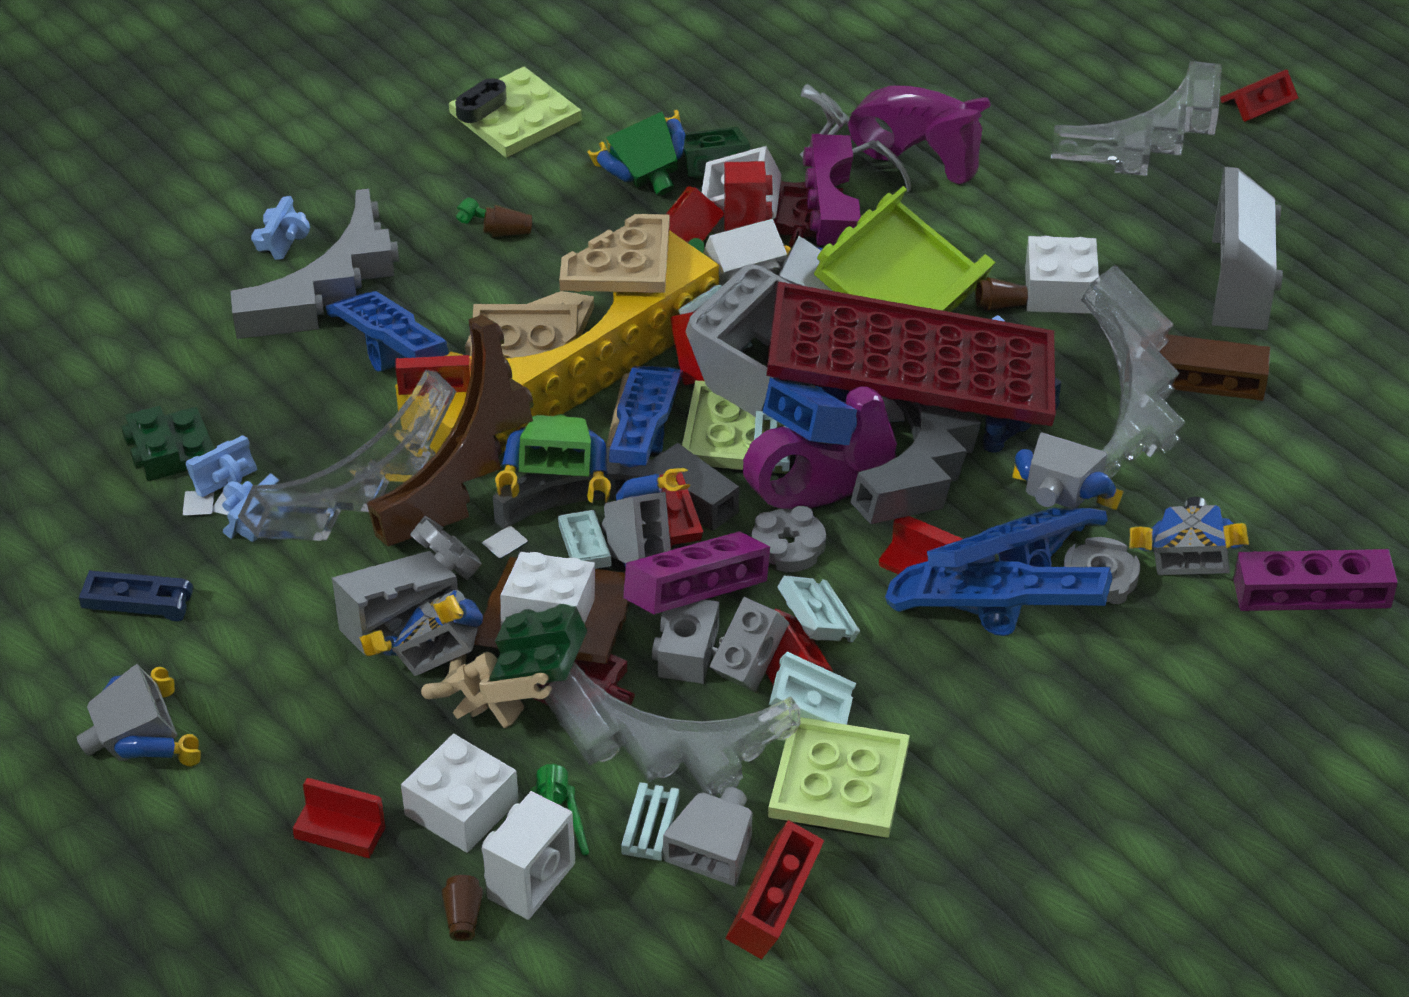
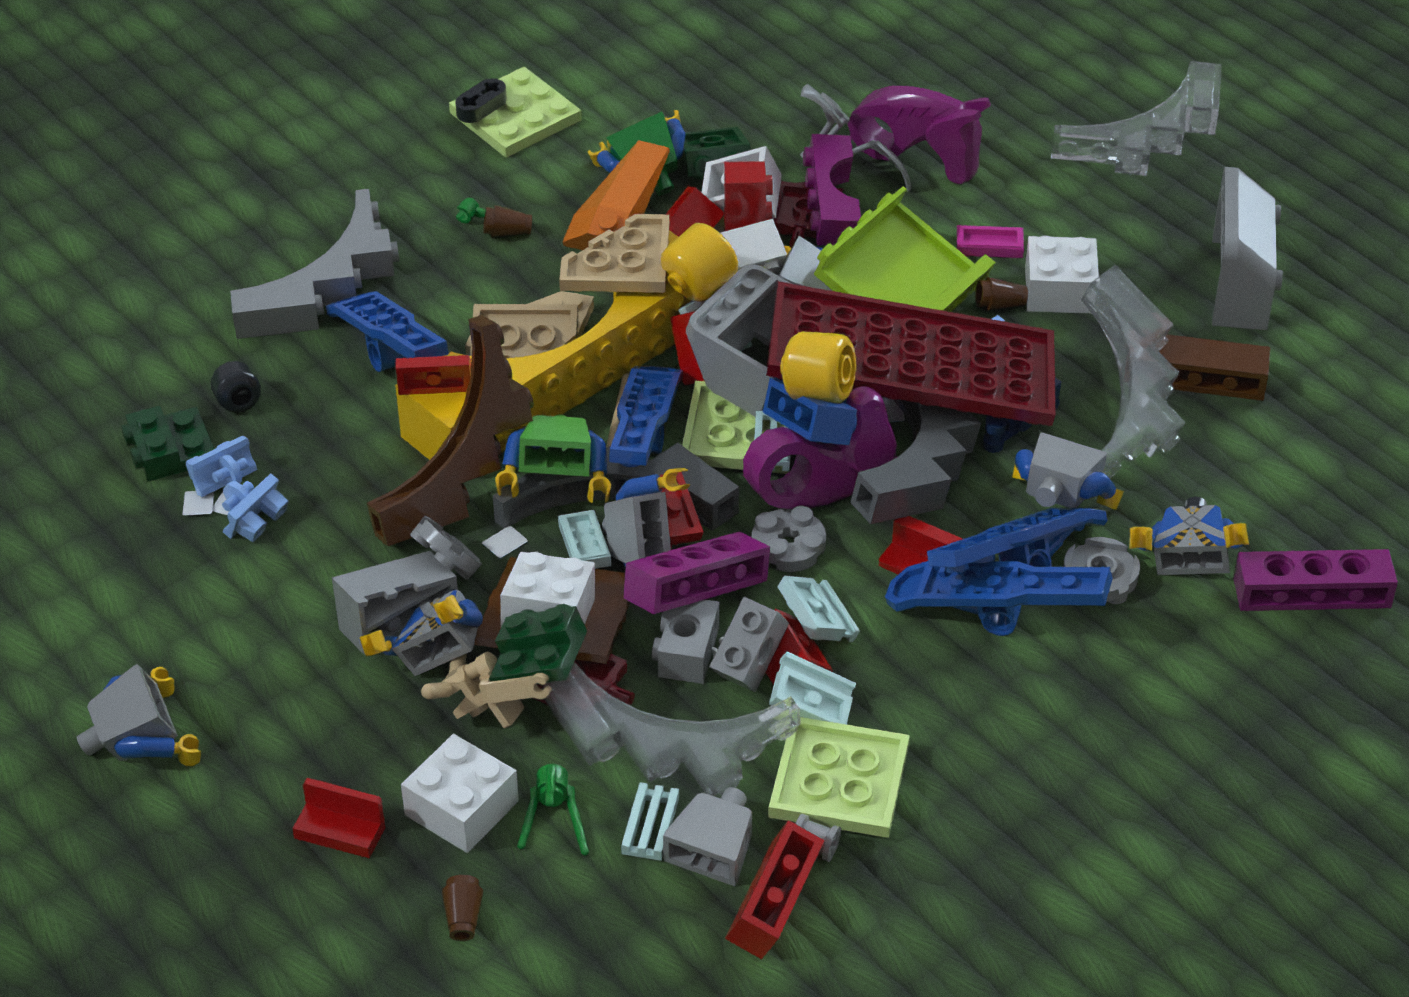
(136, 594): dark blue plate -> none
(235, 386): none -> black head
(280, 229): light blue hips -> none
(396, 453): clear arch -> none
(528, 854): white brick -> none
(619, 196): none -> orange wedge
(699, 262): none -> yellow head
(819, 366): none -> yellow head
(830, 835): none -> light grey bush
(990, 240): none -> dark pink tile
(1263, 95): red panel -> none

